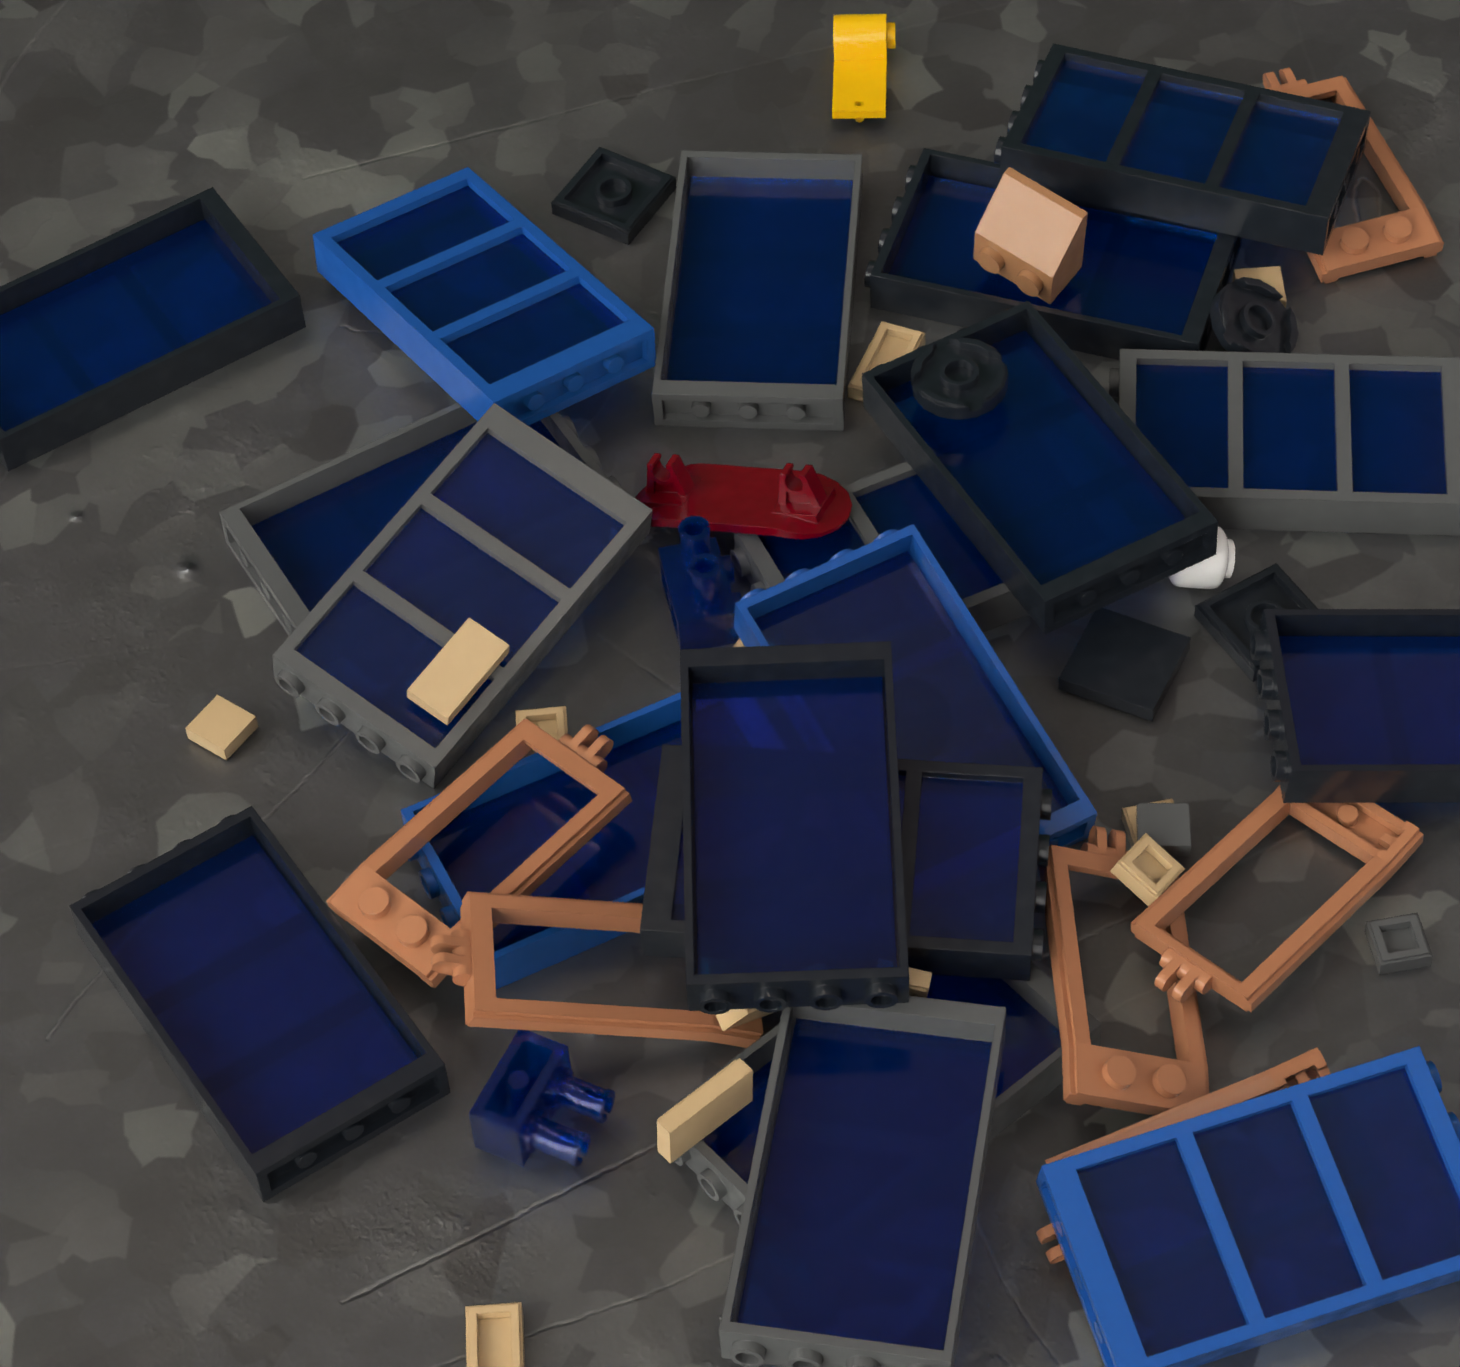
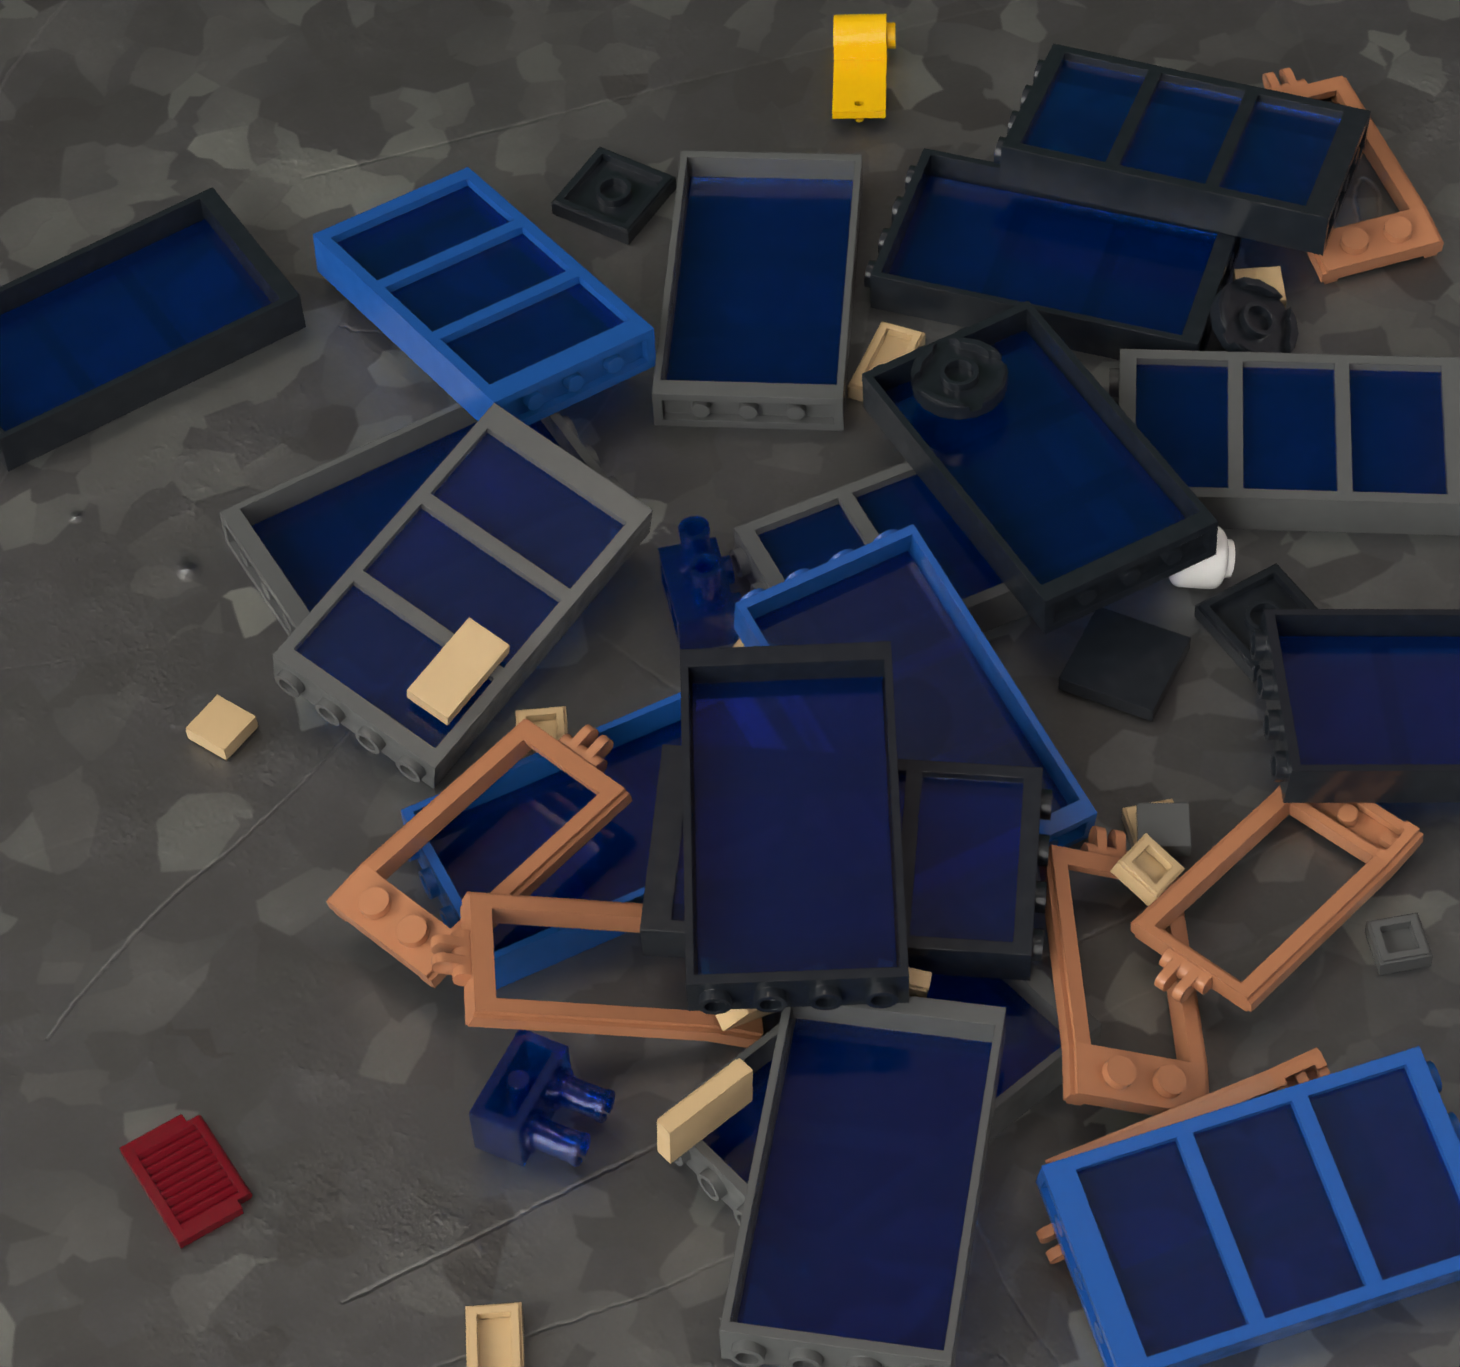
(187, 1177): none -> dark red window
(259, 1002): clear blue window -> none
(745, 498): dark red piece -> none
(1031, 236): slope -> none

